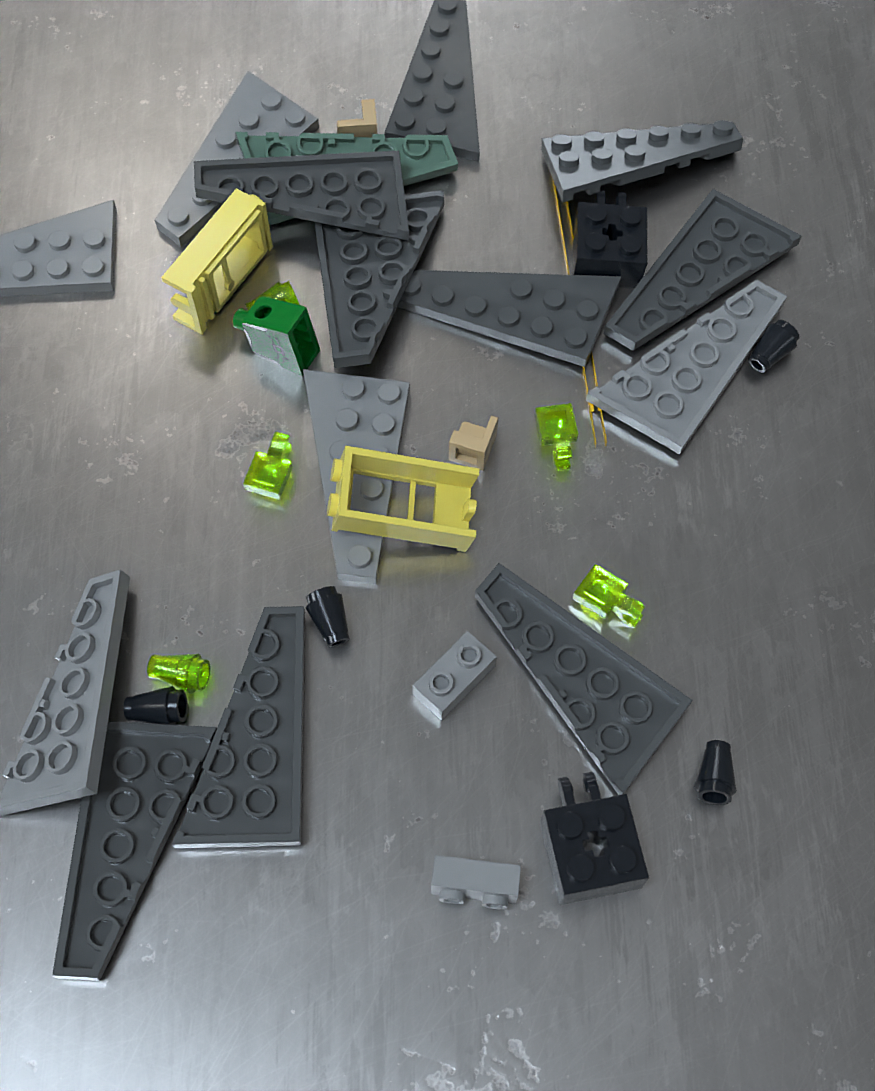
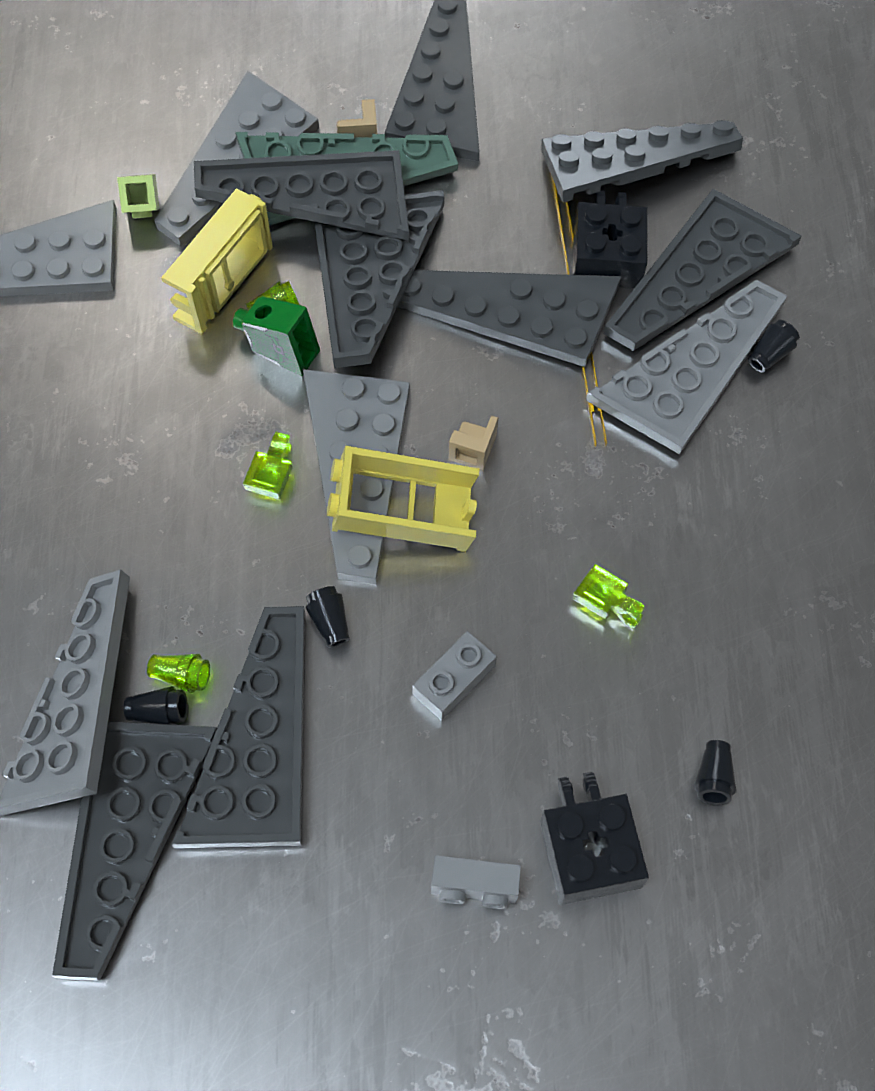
(138, 195): none -> yellowish green brick
(557, 428): clear neon green plate -> none
(598, 689): dark grey wing -> none

